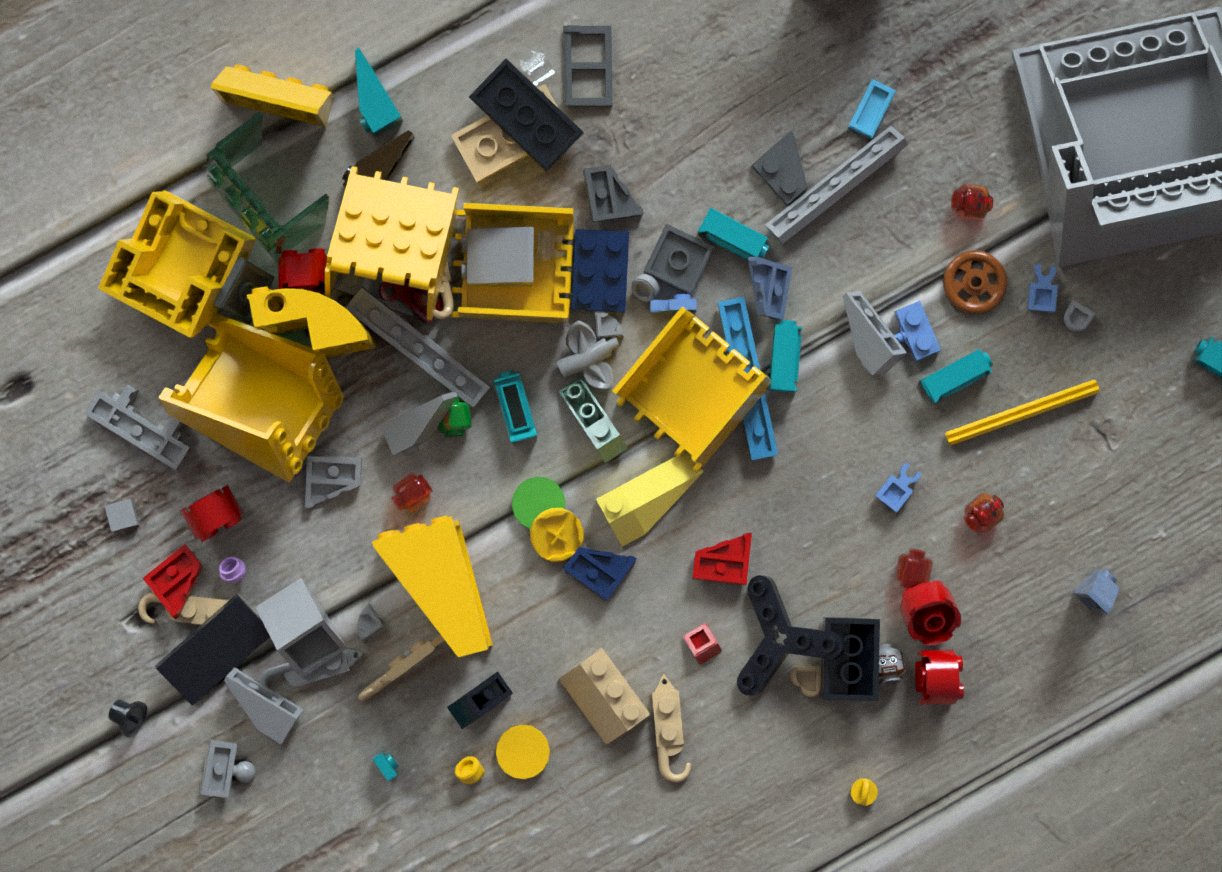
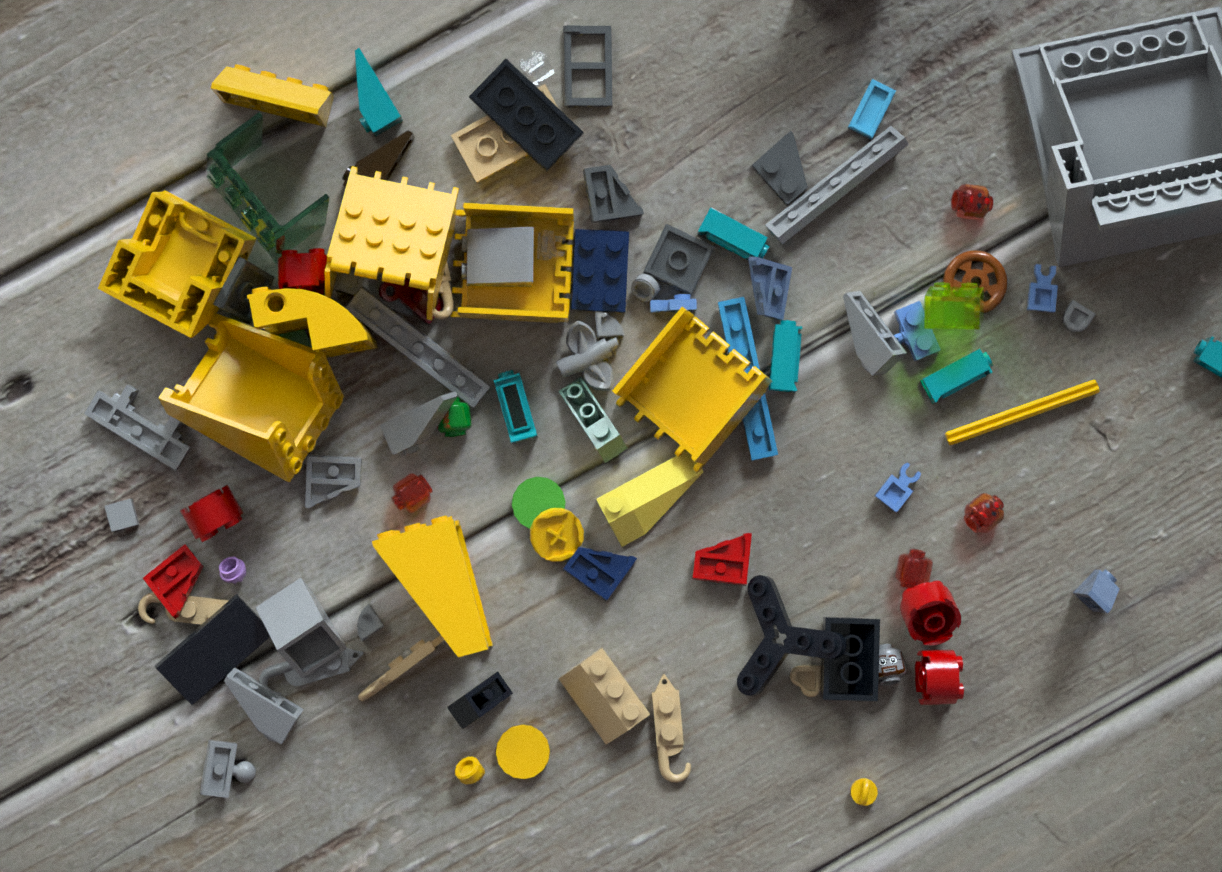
(128, 716): black piece -> none
(386, 764): teal plate -> none
(702, 643): red slope -> none
(954, 306): none -> clear neon green brick

